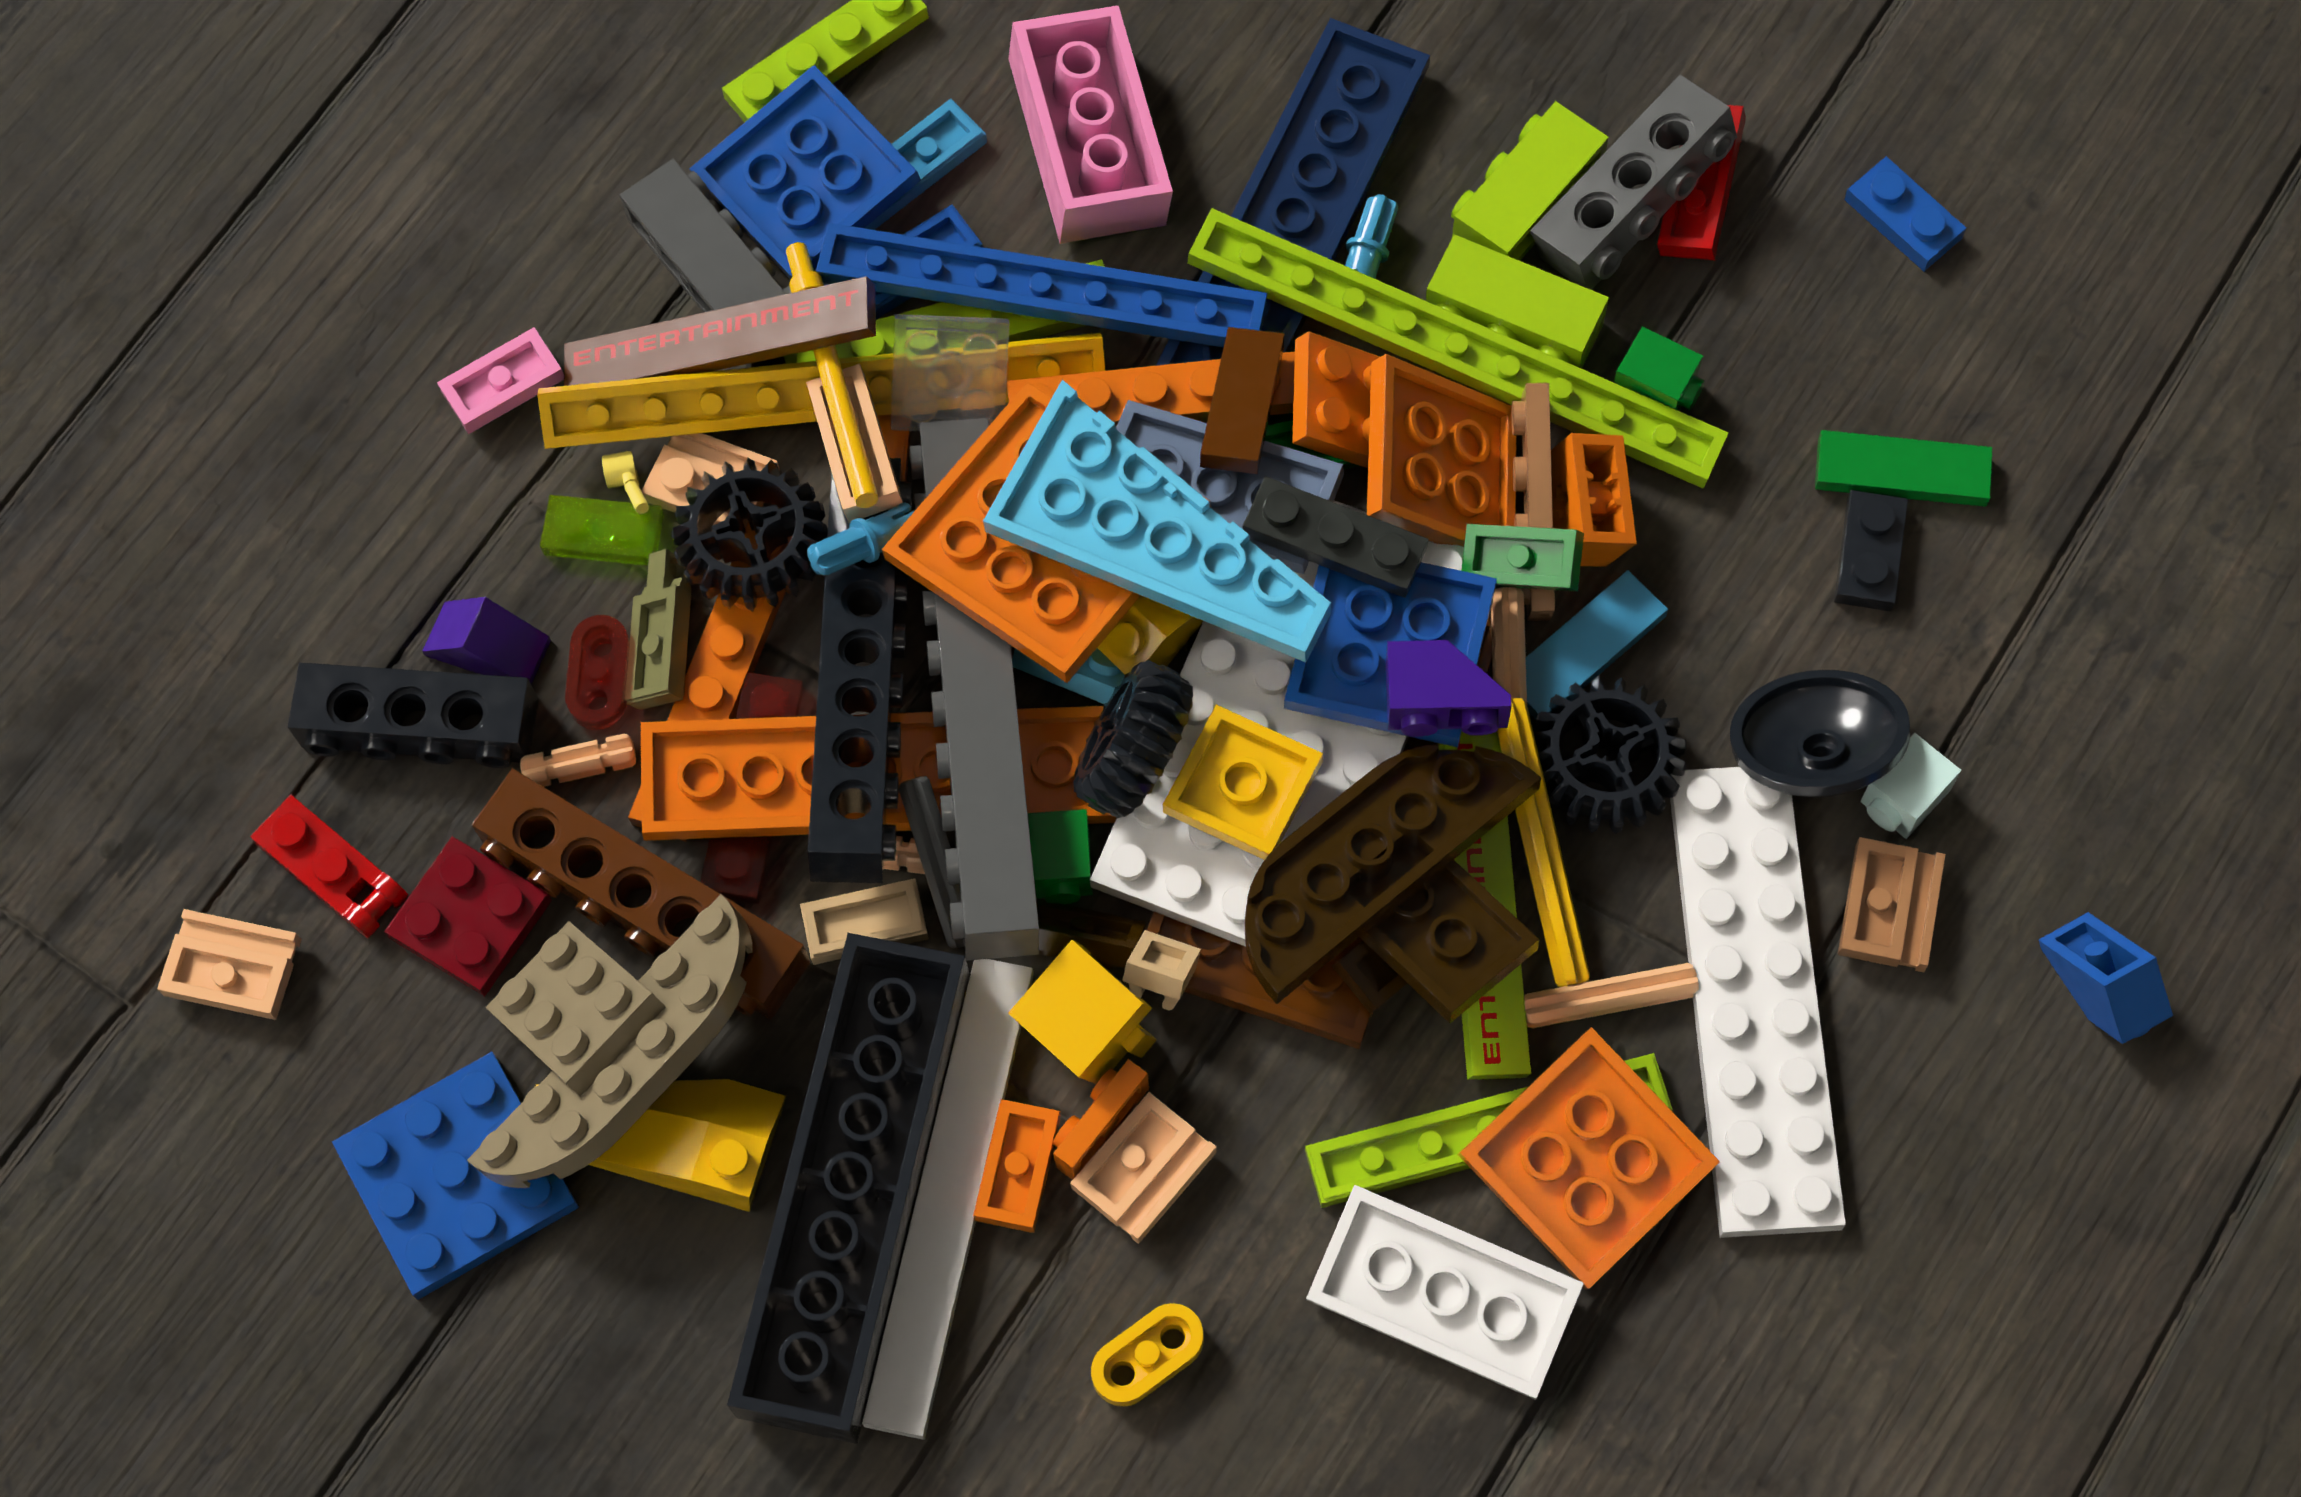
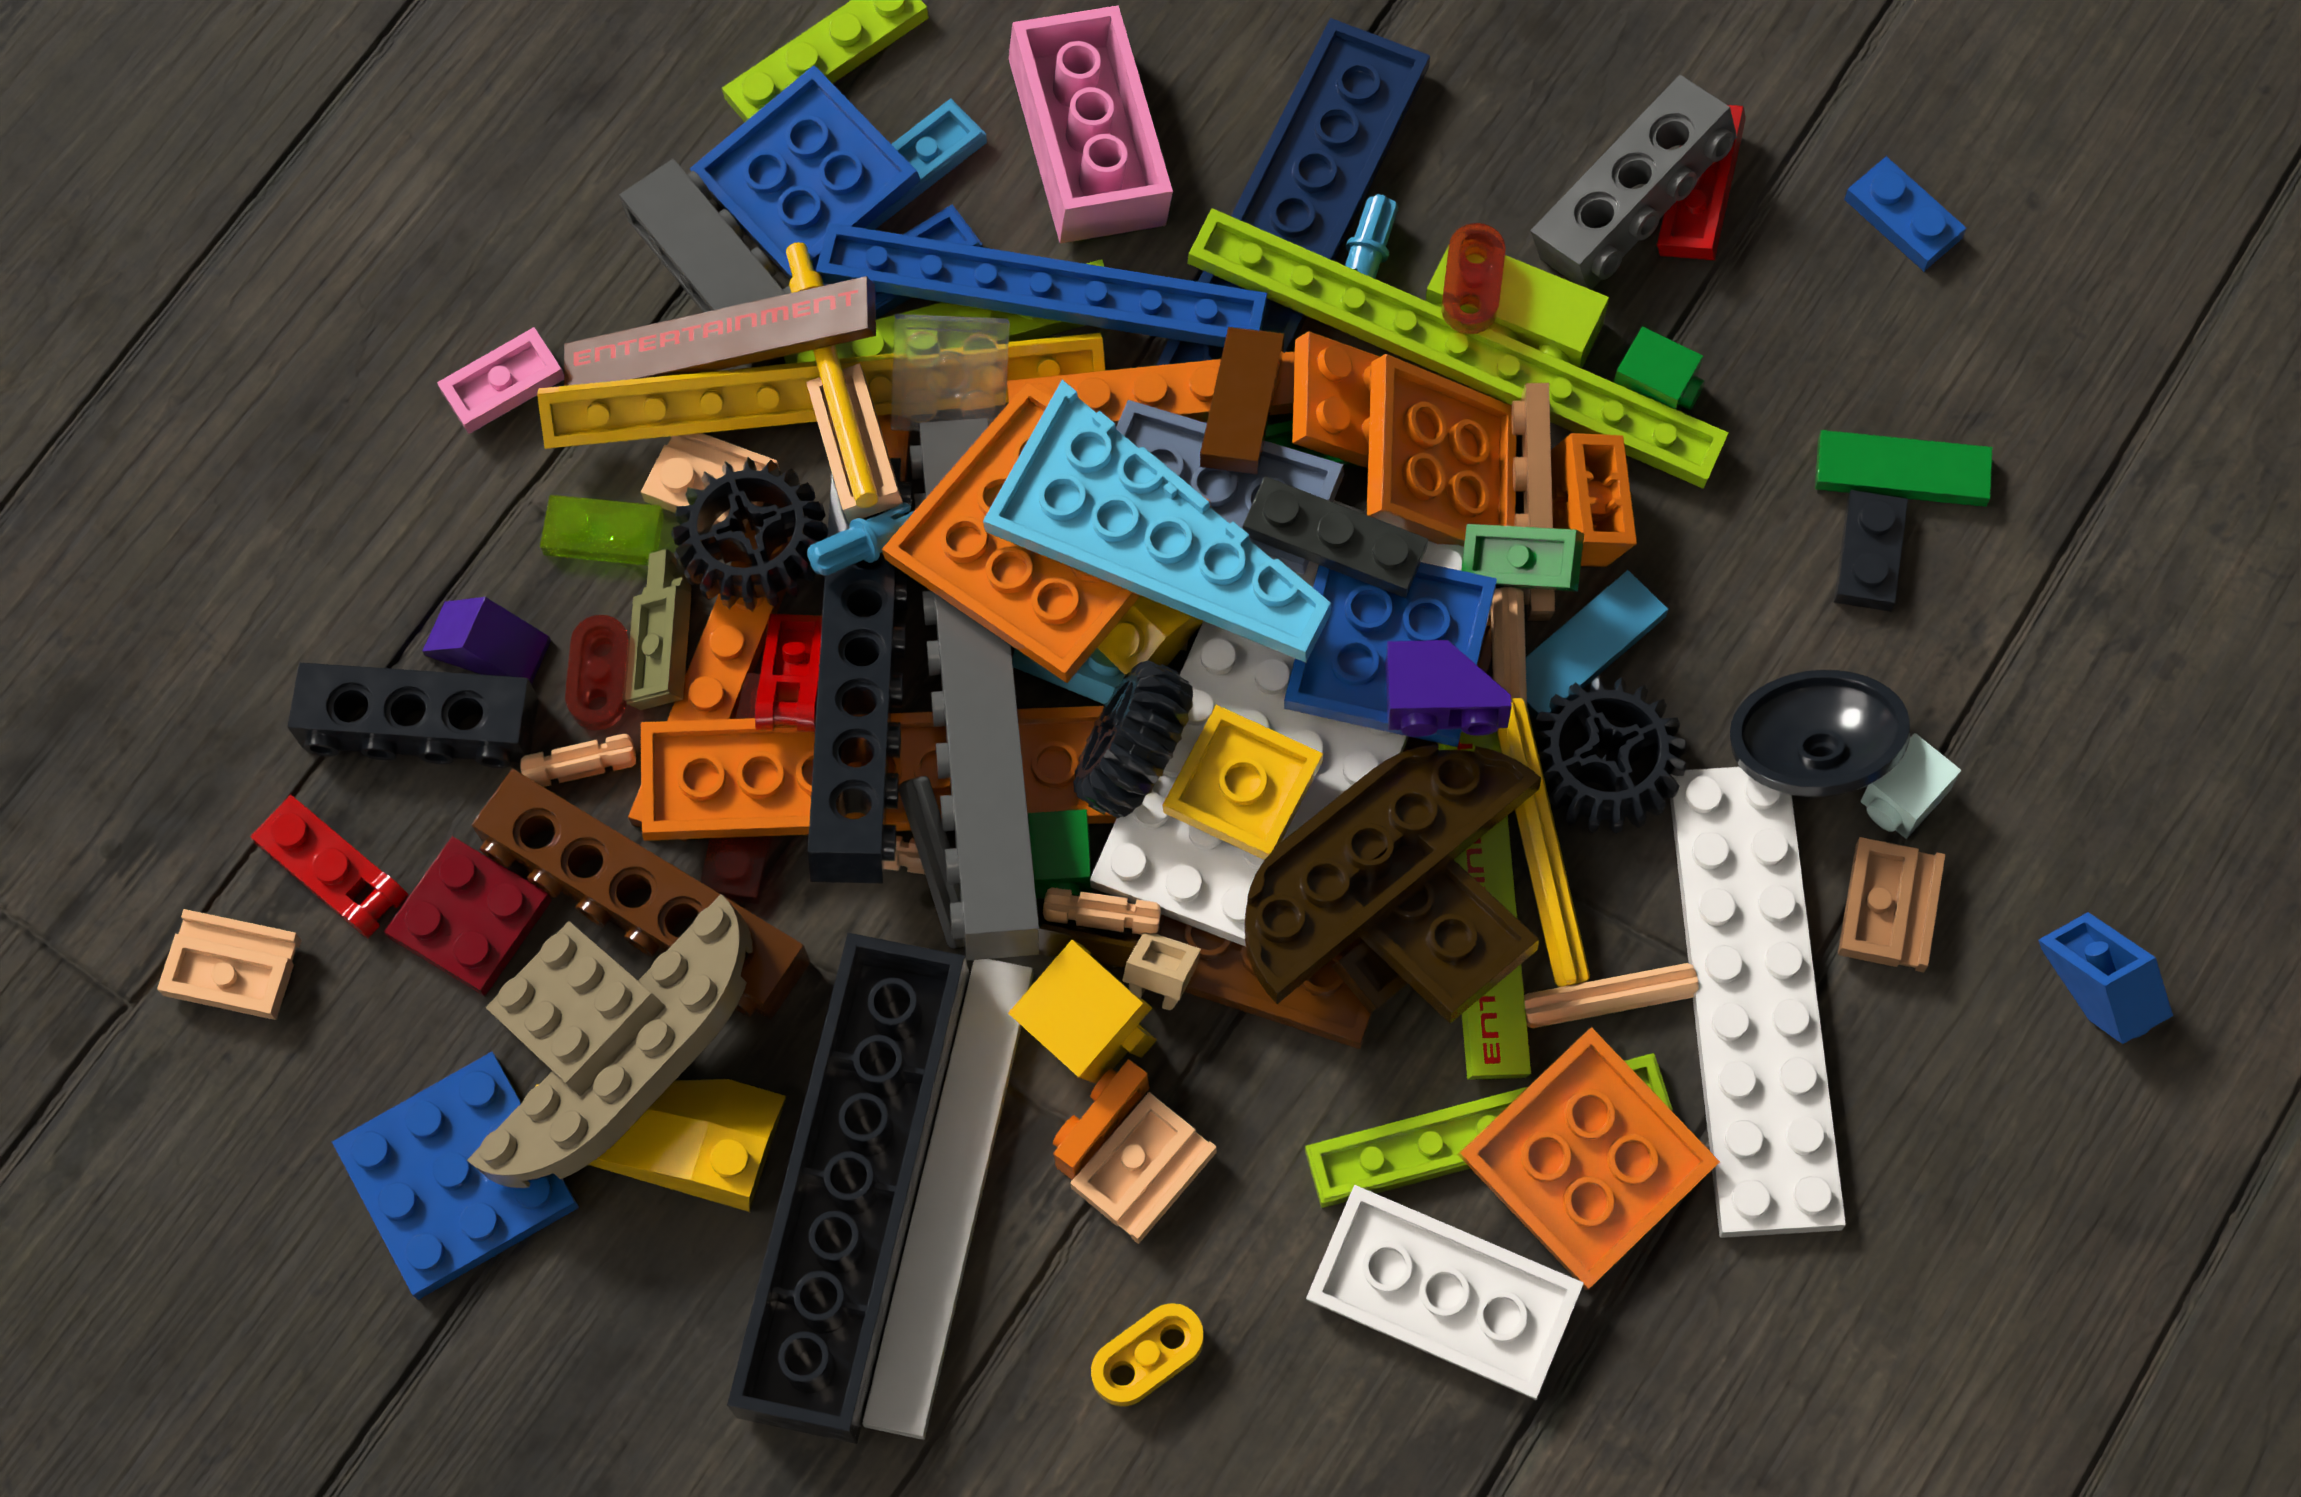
(620, 471): light yellow hand -> none
(789, 673): none -> red plate
(880, 912): tan tile -> none
(1017, 1166): orange plate -> none
(1101, 911): none -> light nougat axle
(1473, 282): none -> clear red plate
(1528, 181): lime brick -> none

